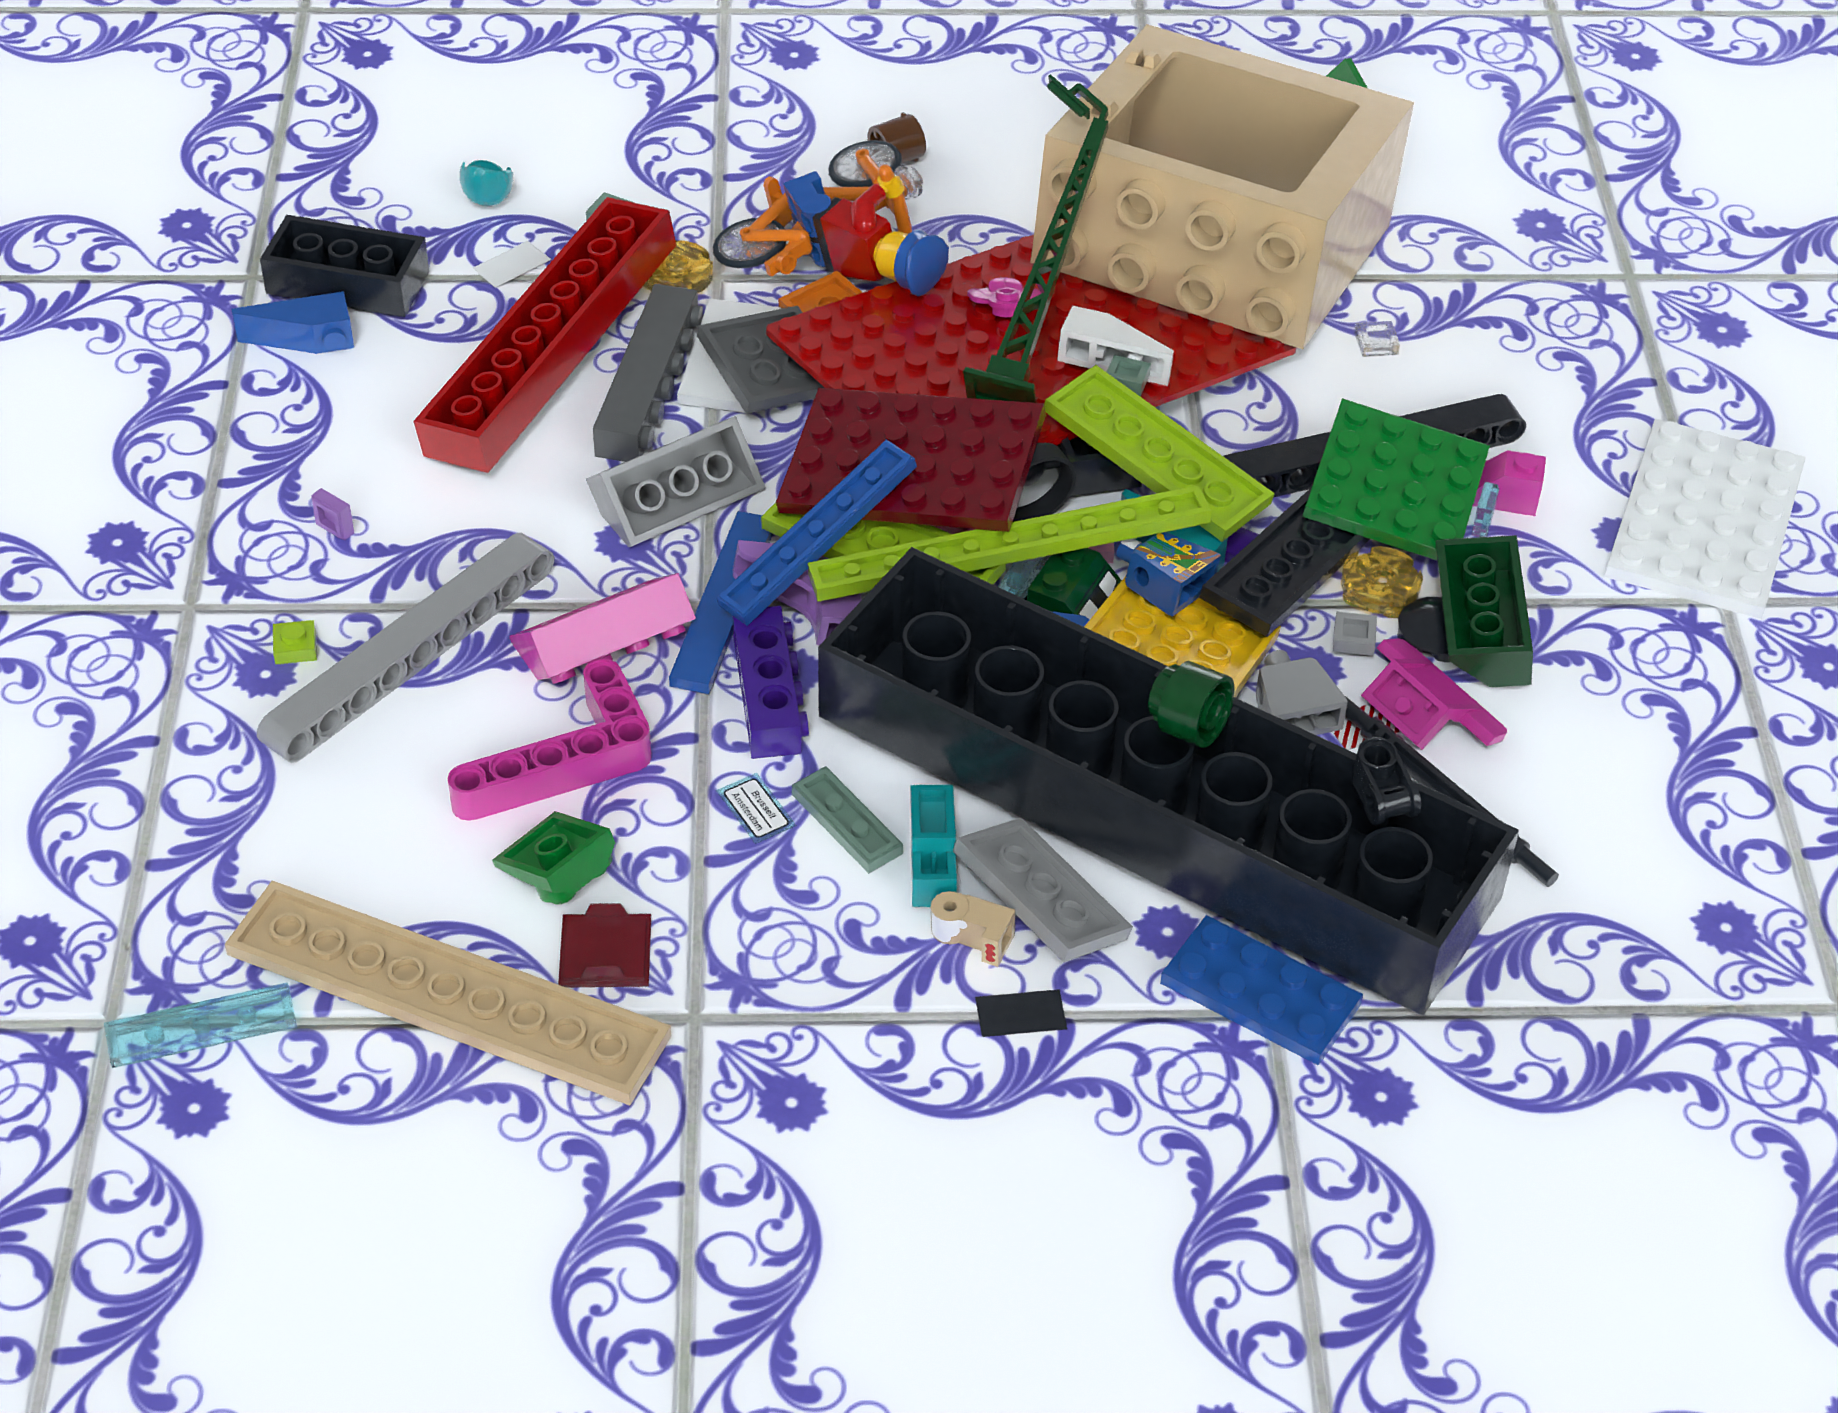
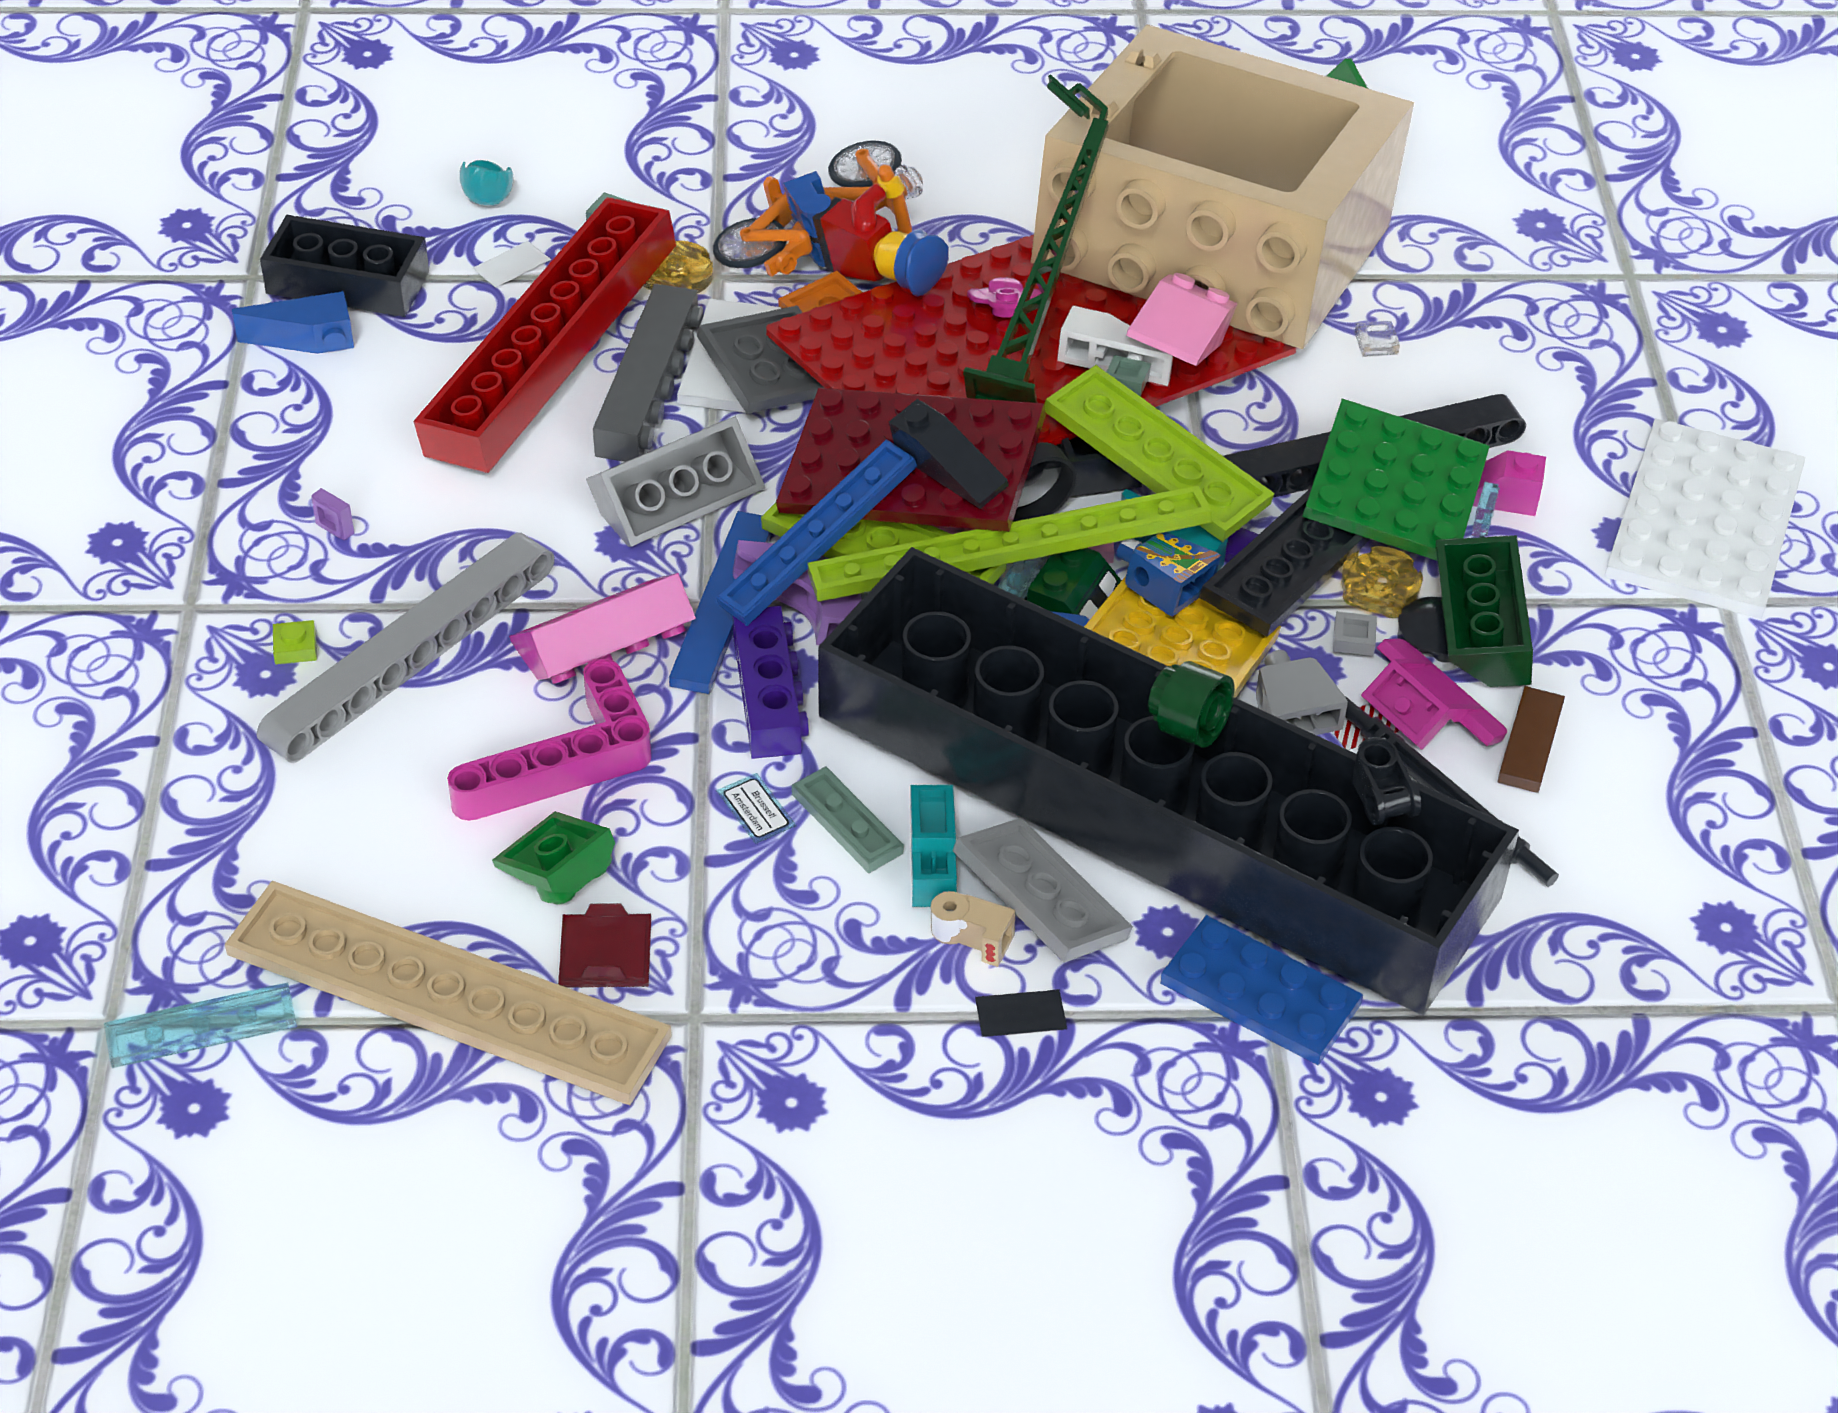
(904, 134): reddish brown piece -> none
(946, 454): none -> black slope
(1183, 319): none -> bright pink slope
(1531, 739): none -> reddish brown tile

